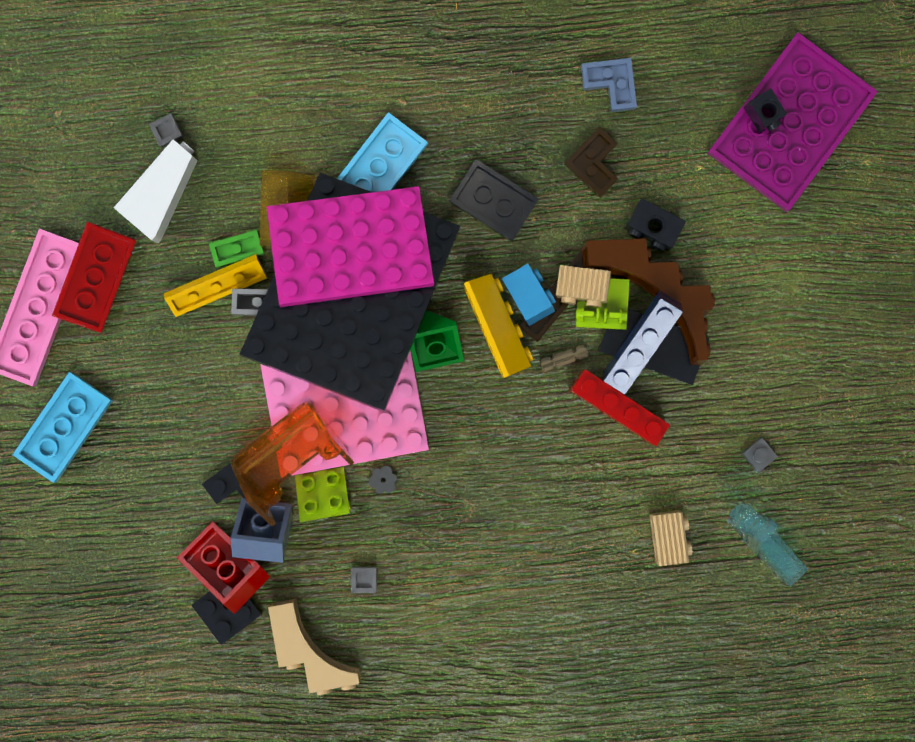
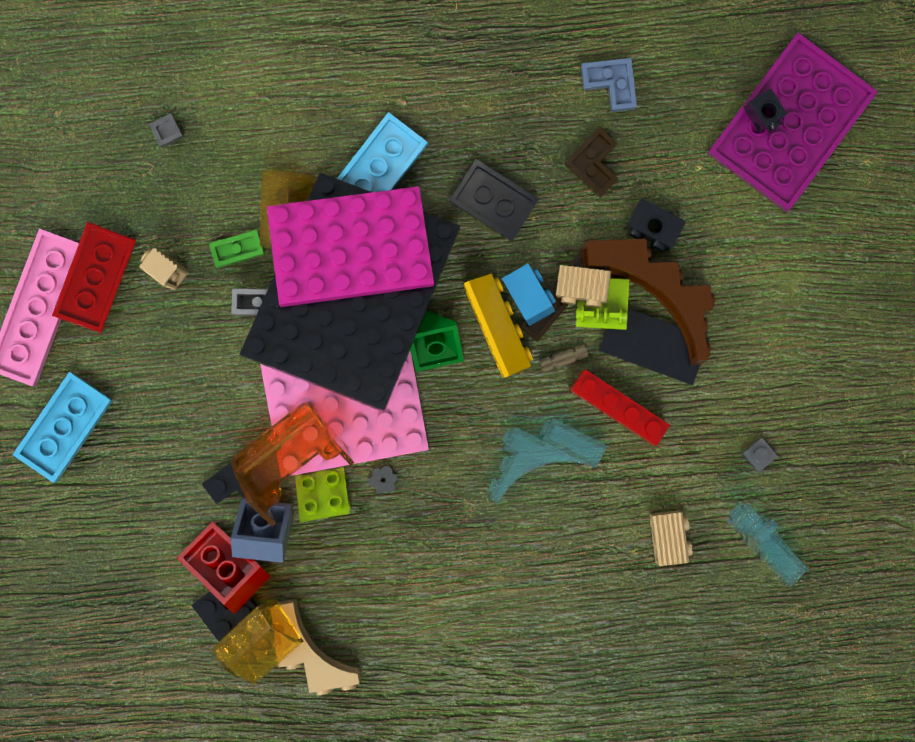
(158, 191): white slope -> none
(163, 268): none -> tan brick
(215, 285): yellow plate -> none
(258, 643): none -> clear yellow slope
(363, 579): flat silver plate -> none
(556, 445): none -> clear light blue arch
(642, 342): brick -> none

